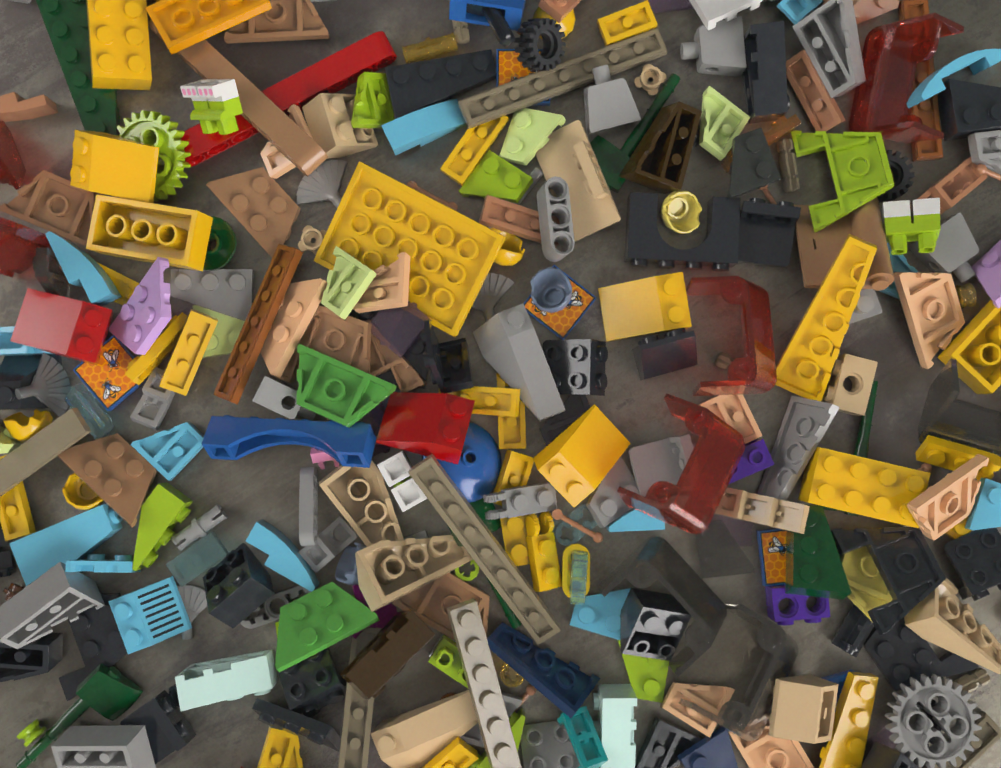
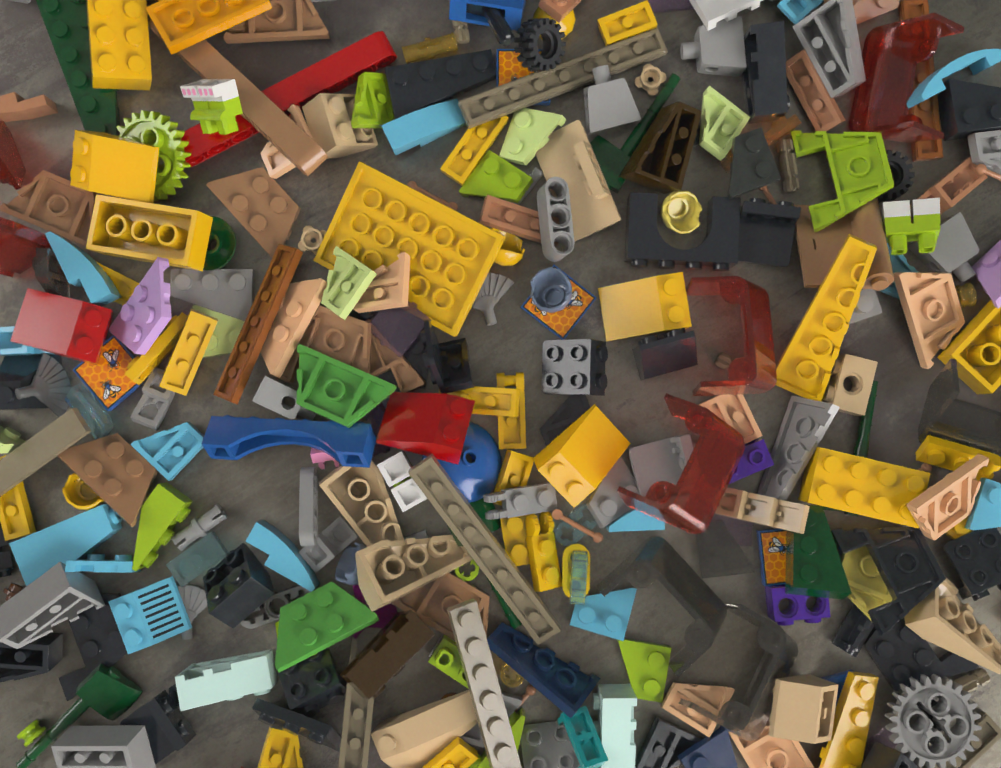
(25, 427): yellow hair -> none
(322, 183): light grey hand -> none
(516, 354): light grey wedge -> none
(652, 624): black slope -> none

